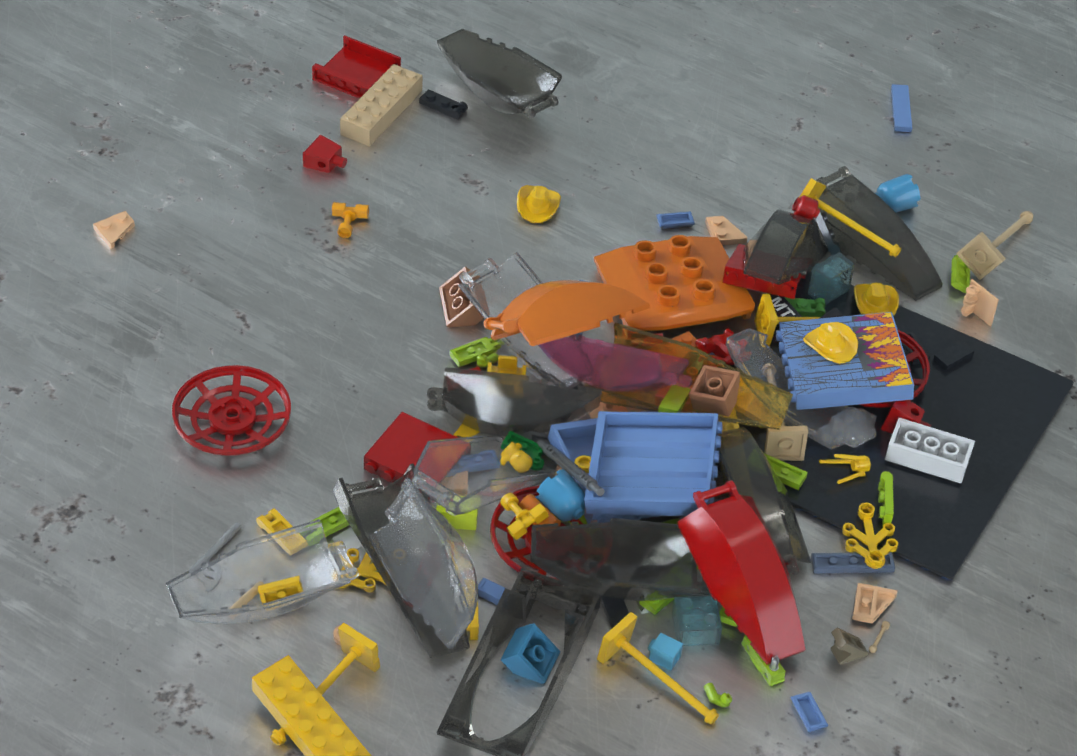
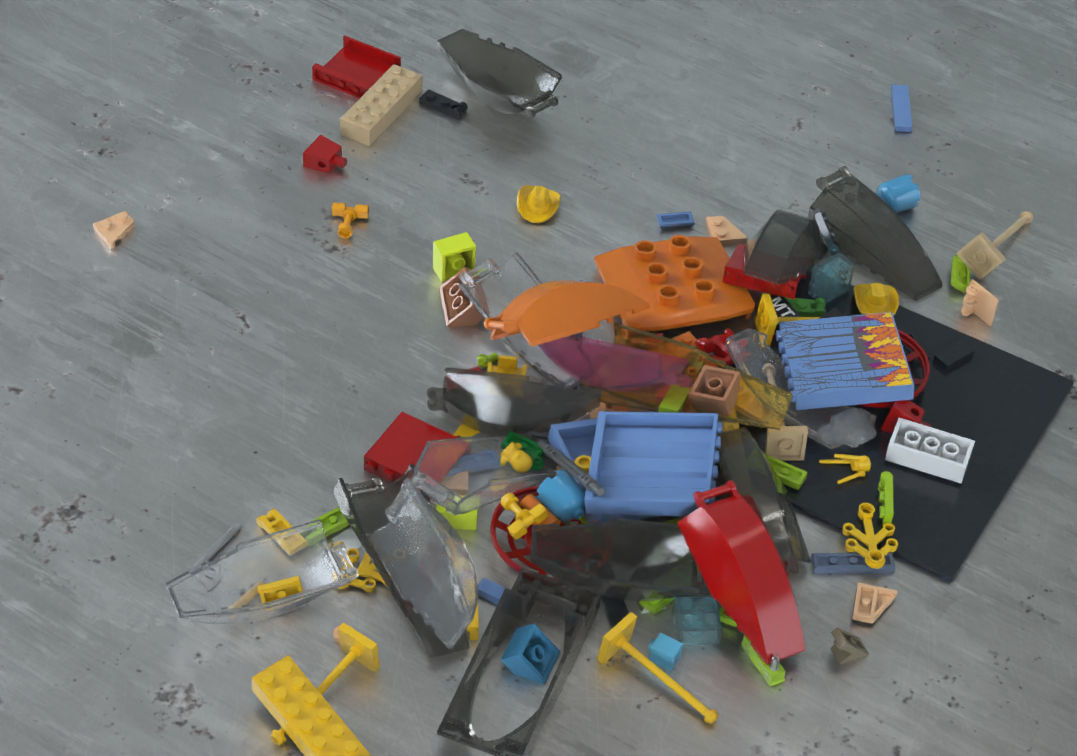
(232, 405): red dish -> none
(452, 255): none -> neon yellow brick
(468, 353): lime hinge -> none
(714, 698): lime arm -> none
(806, 207): red head -> none
(809, 711): medium blue tile -> none
(815, 189): yellow tile -> none
(833, 341): yellow hat -> none
(885, 626): tan hinge -> none

